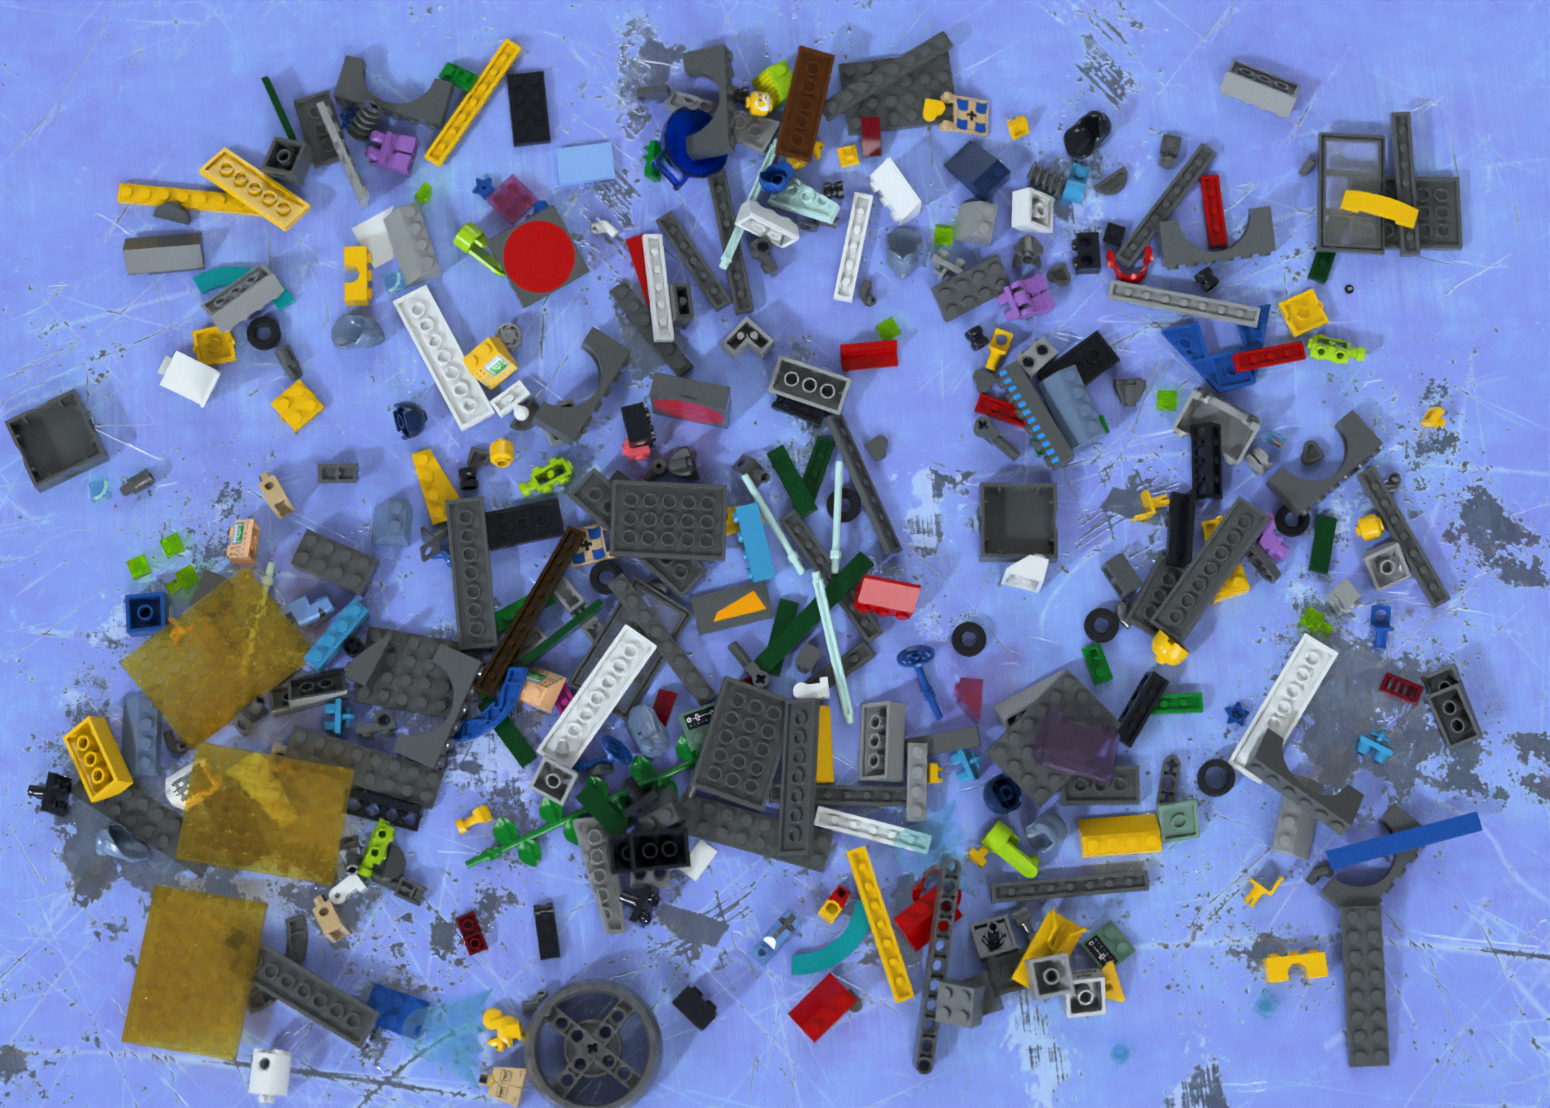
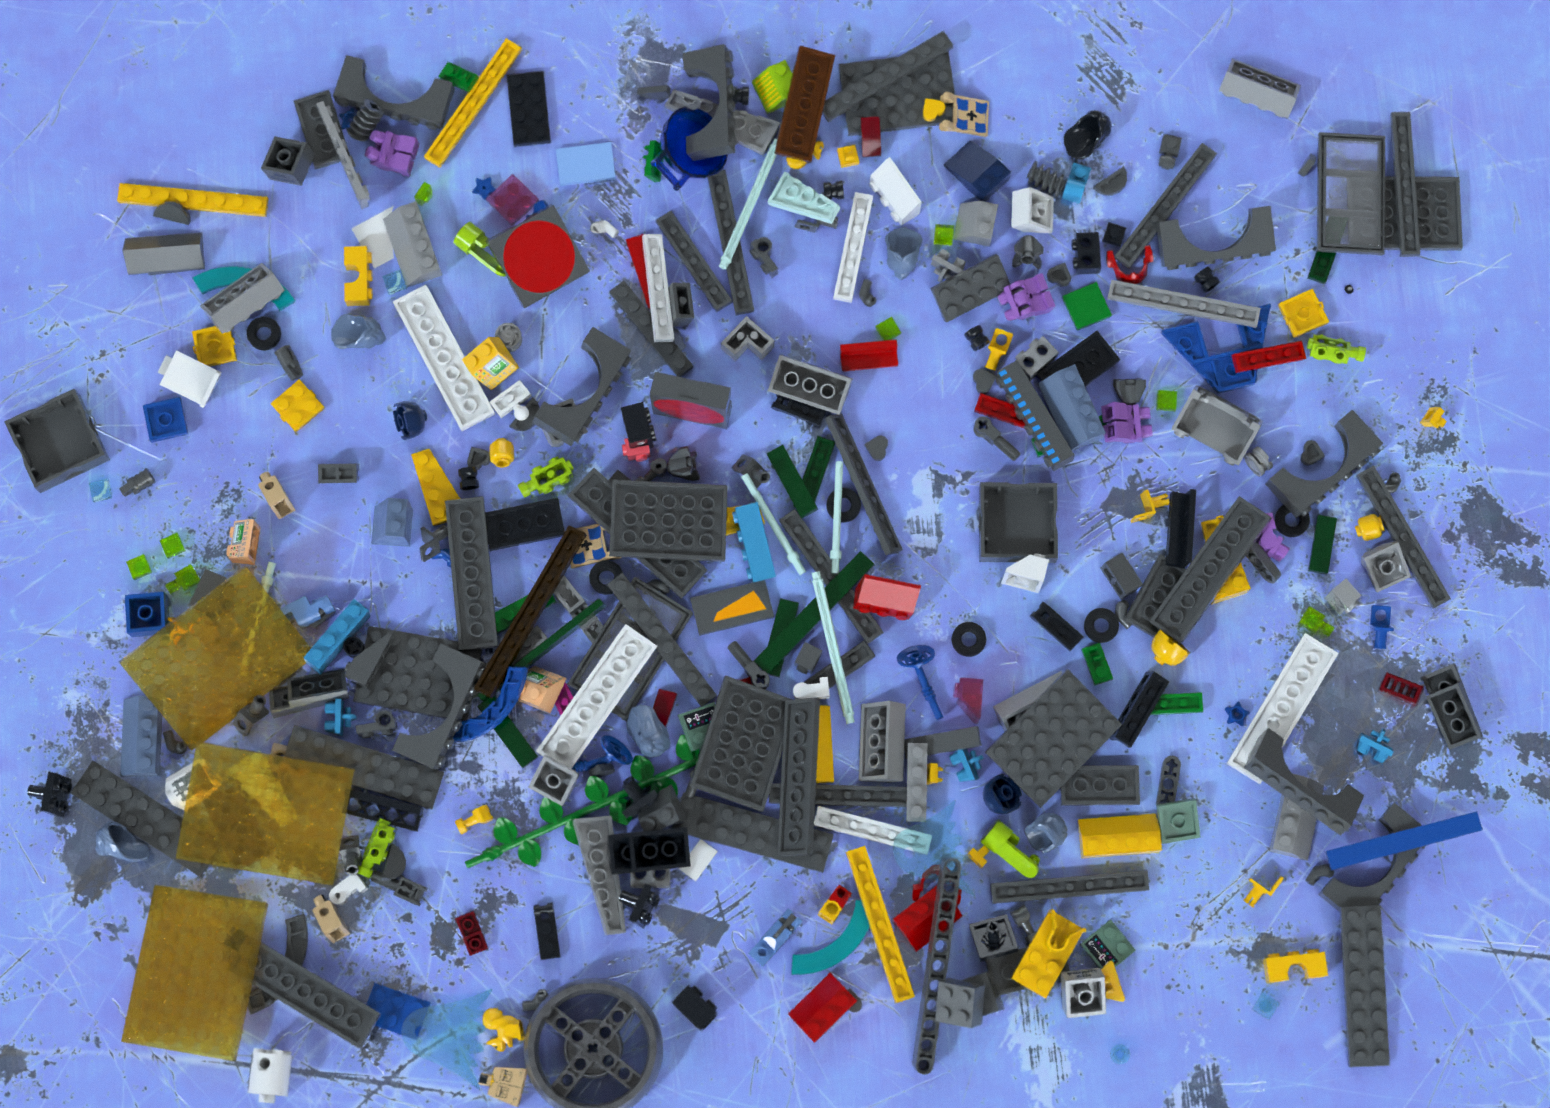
(97, 759): yellow slope -> none
(165, 419): none -> blue plate
(255, 189): yellow plate -> none
(278, 107): dark green tile -> none
(335, 563): dark grey brick -> none
(601, 810): dark green tile -> none
(759, 103): yellow head -> none
(766, 223): white slope -> none
(776, 177): blue piece -> none
(1018, 127): yellow tile -> none
(1049, 976): light grey slope -> none
(1057, 626): none -> black plate
(1076, 748): clear purple windscreen -> none
(1086, 306): none -> green tile
(1125, 422): none -> medium lavender hips
(1213, 211): red tile -> none
(1213, 461): black fence -> none
(1230, 777): black tyre -> none
(1275, 439): clear light blue tile -> none
(1380, 206): yellow slope -> none

